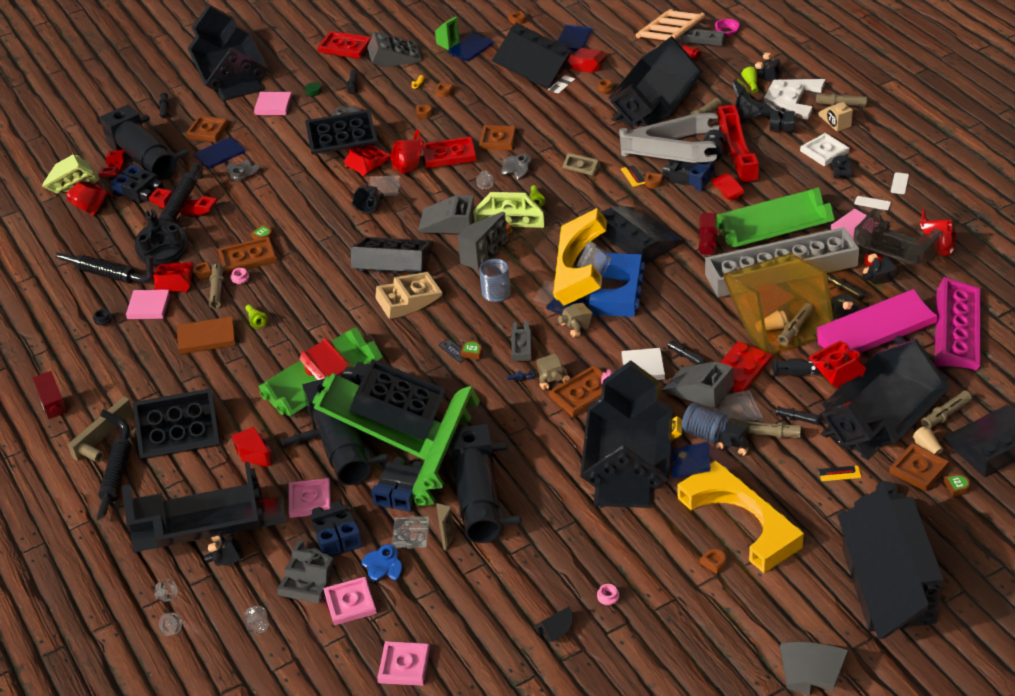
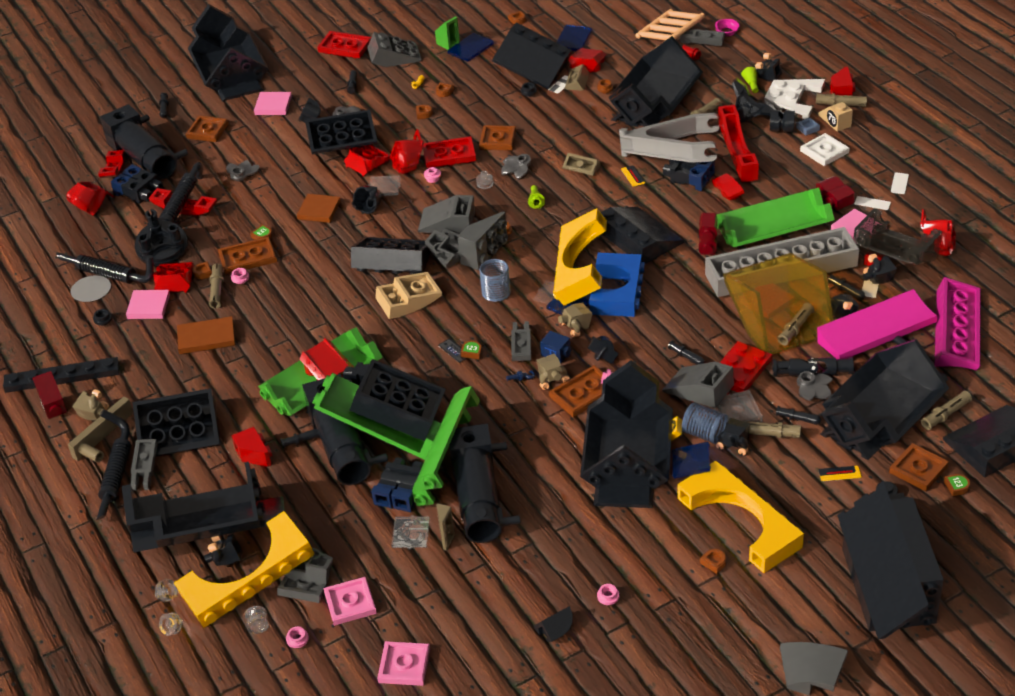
(63, 374): none -> black plate
(68, 173): yellowish green wedge -> none
(89, 407): none -> dark tan piece
(90, 288): none -> light grey sticker
(143, 462): none -> dark grey hinge
(214, 600): none -> yellow arch
(219, 152): clear blue piece -> none
(257, 318): lime cone -> none
(297, 637): none -> bright pink plate
(309, 495): bright pink tile -> none
(310, 111): none -> black piece
(313, 89): dark green tile -> none
(318, 208): none -> dark orange tile
(333, 522): hips -> none
(381, 565): blue plate -> none
(432, 175): none -> bright pink plate
(444, 247): none -> dark grey slope
(518, 209): yellowish green wedge -> none
(528, 89): none -> black plate
(555, 344): none -> dark blue brick
(577, 78): none -> dark tan slope
(594, 255): clear tile -> none
(603, 348): none -> black piece
(647, 359): white tile -> none
(653, 180): dark orange tile -> none
(720, 139): black wheel -> none
(776, 320): tan cone -> none
(807, 126): none -> sand blue tile
(813, 385): none -> flat silver plate
(836, 193): none -> dark red brick
(838, 363): red slope -> none
(841, 167): black plate -> none
(842, 83): none -> red slope
(870, 289): none -> sticker
(927, 440): tan cone -> none

